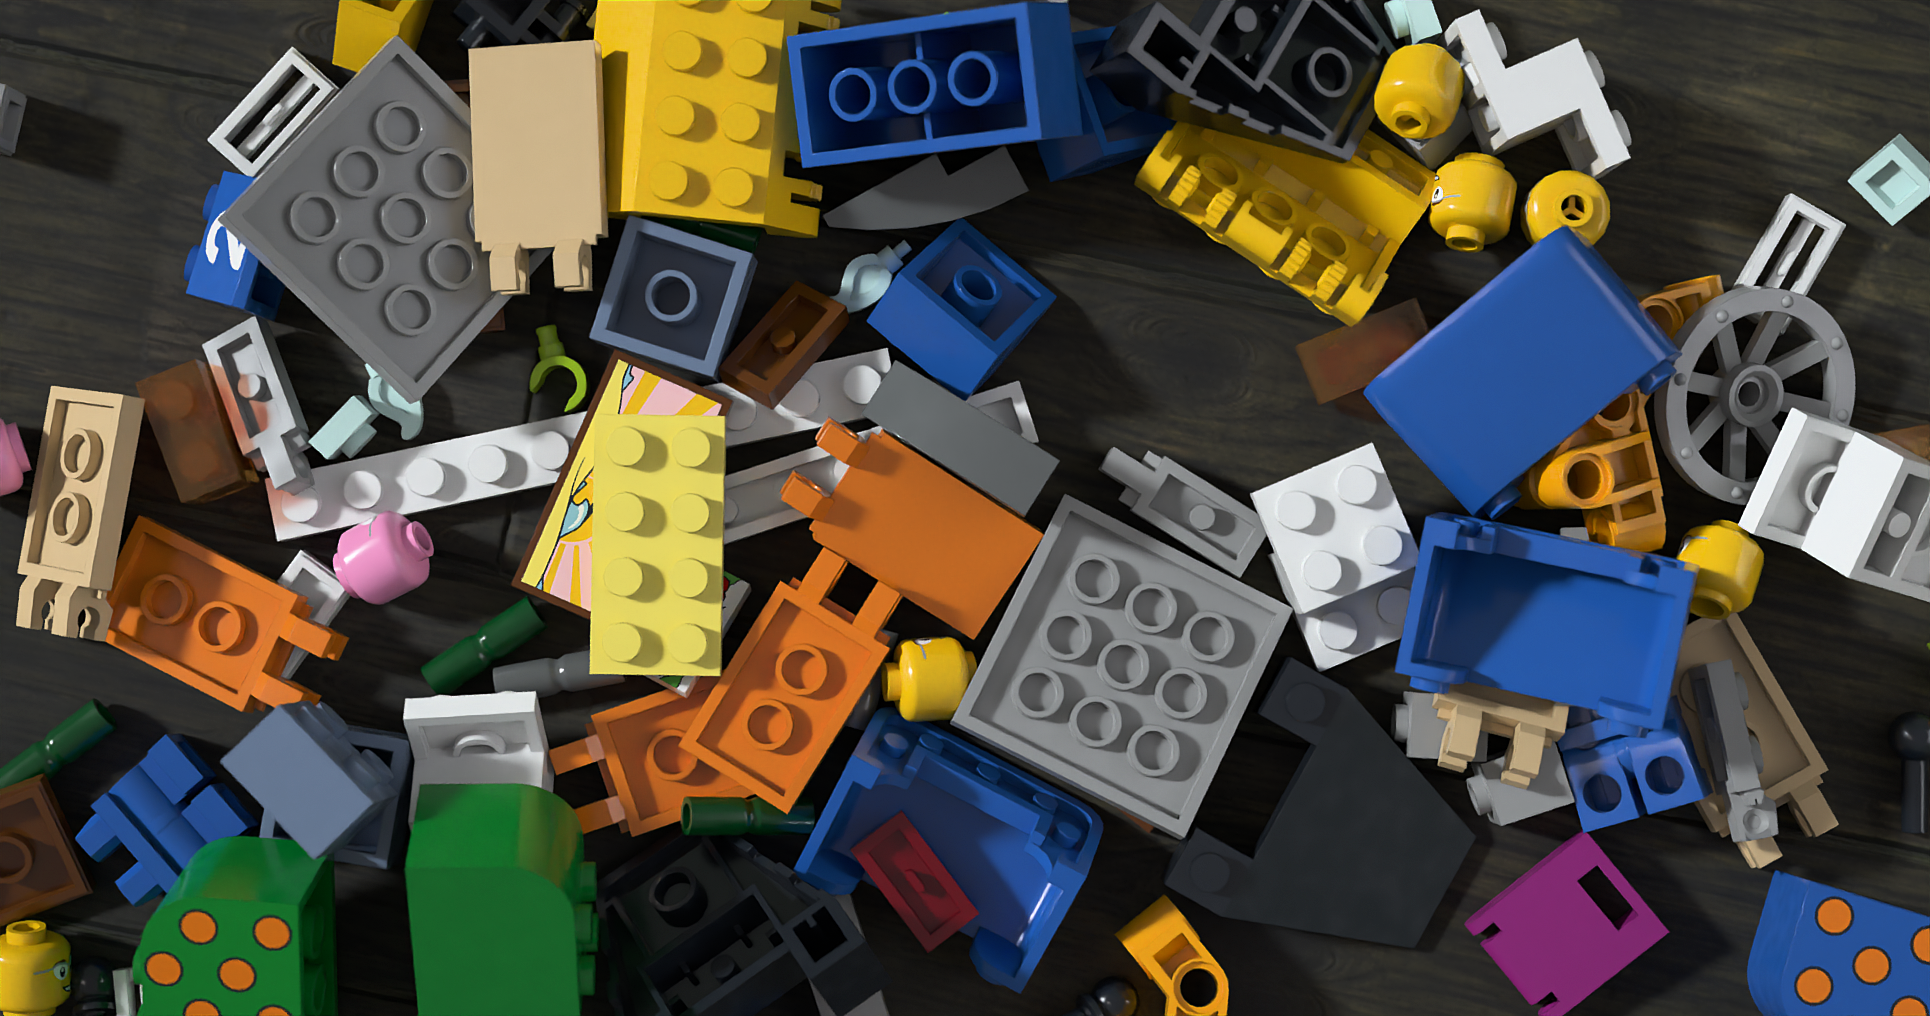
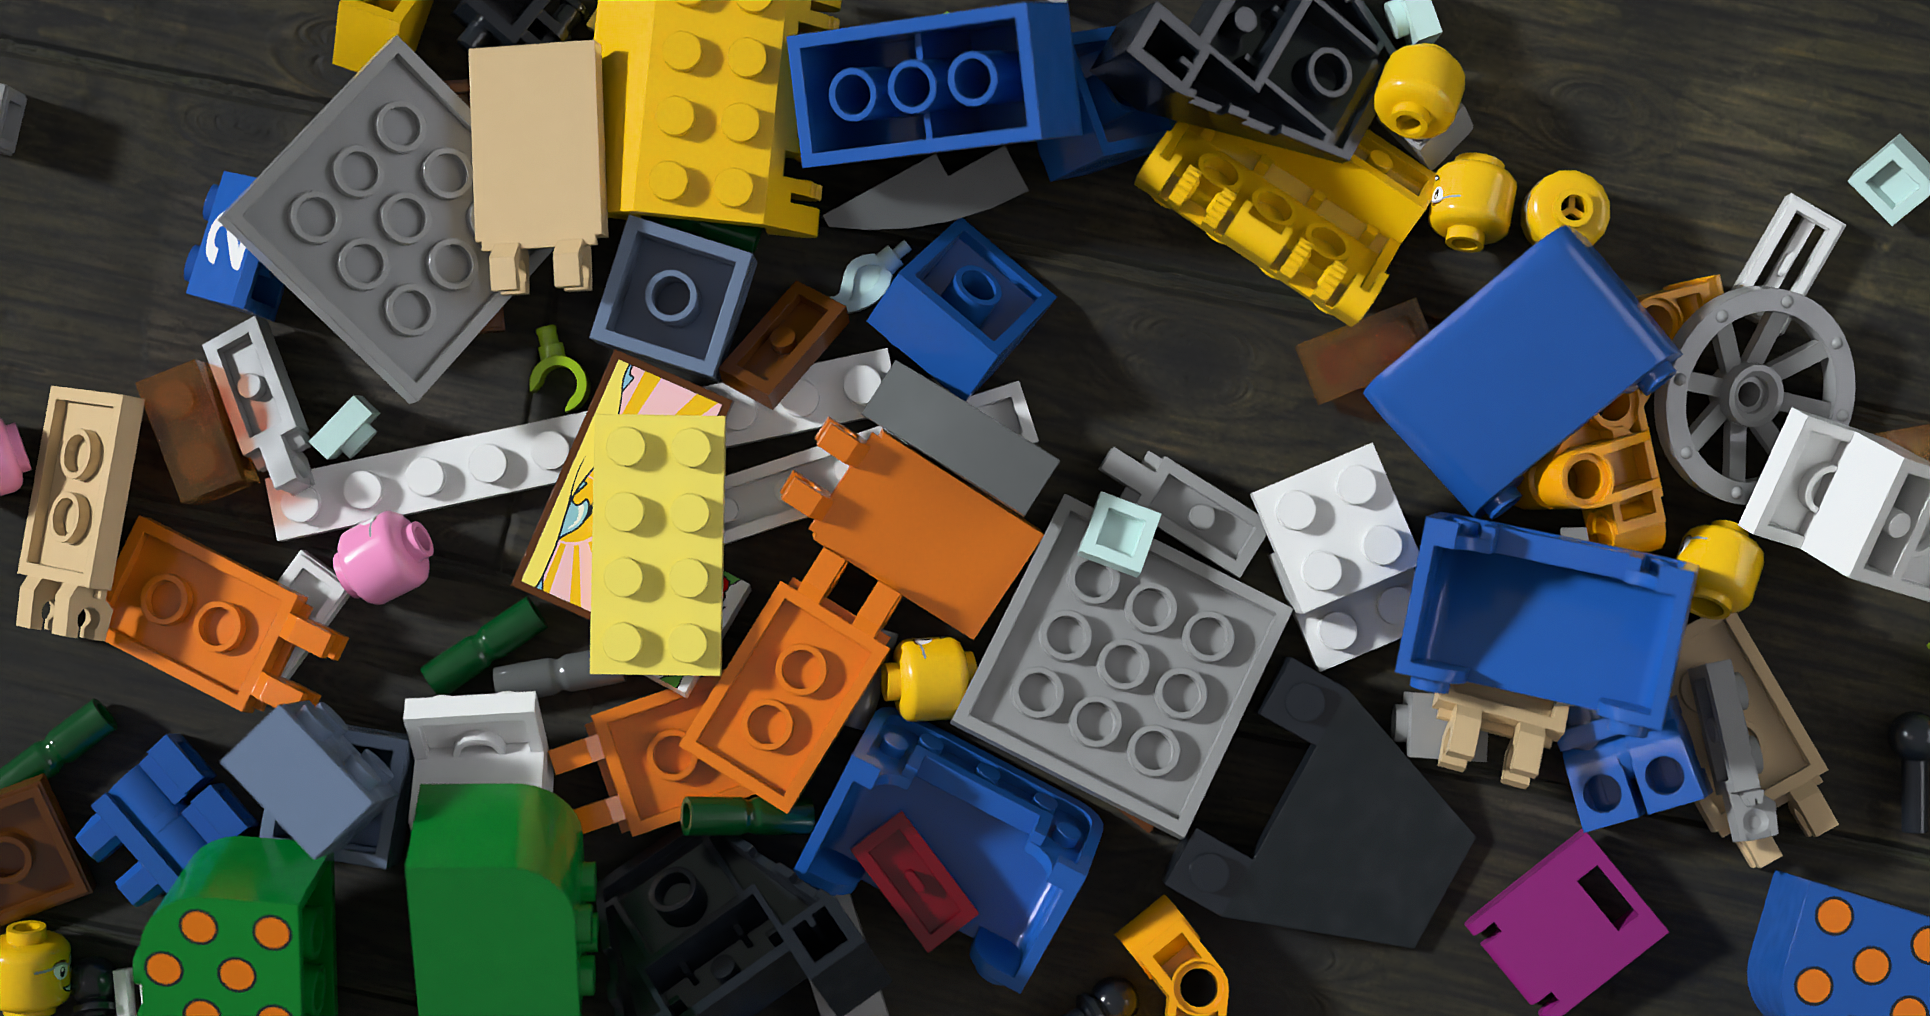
(258, 98): white tile -> none
(394, 406): light aqua piece -> none
(1119, 534): none -> light aqua plate
(1509, 803): light grey brick -> none
(1536, 96): white bracket -> none

